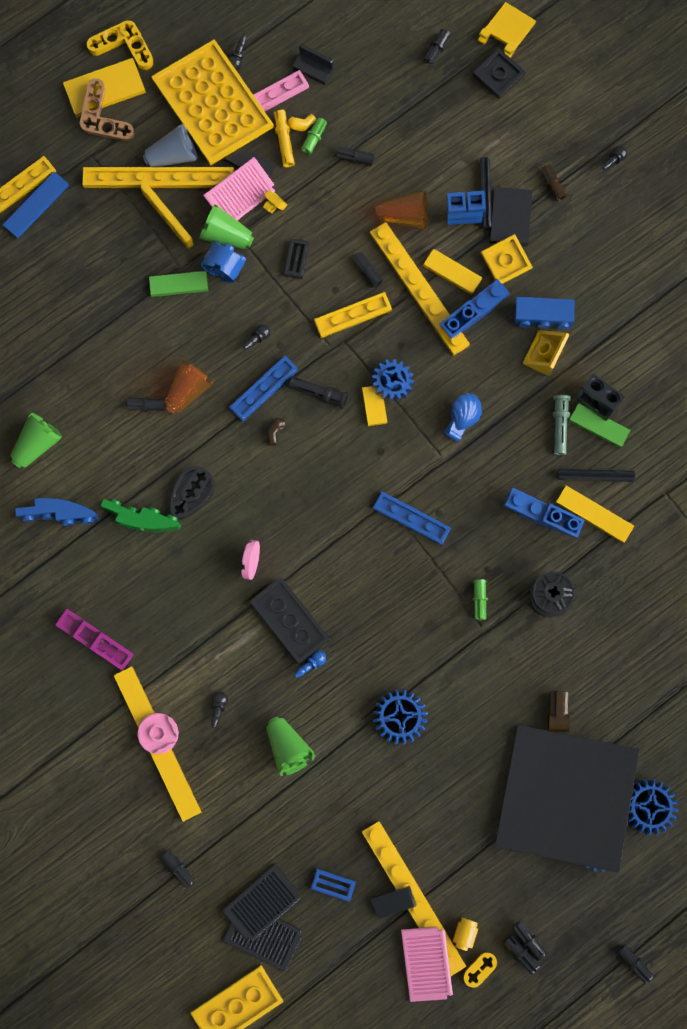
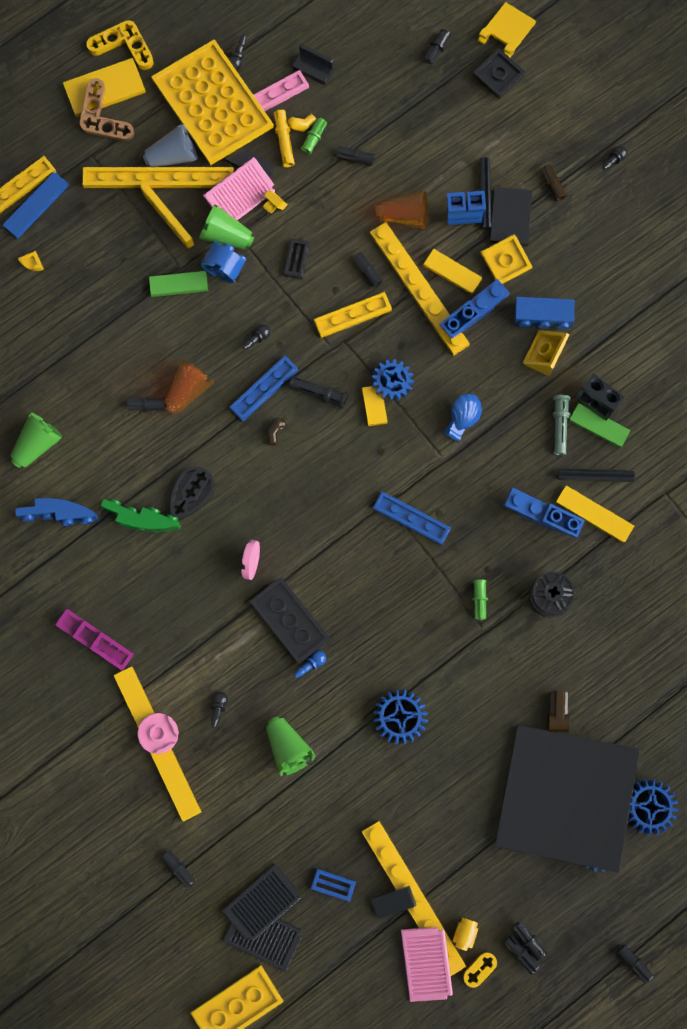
(31, 262): none -> yellow tile

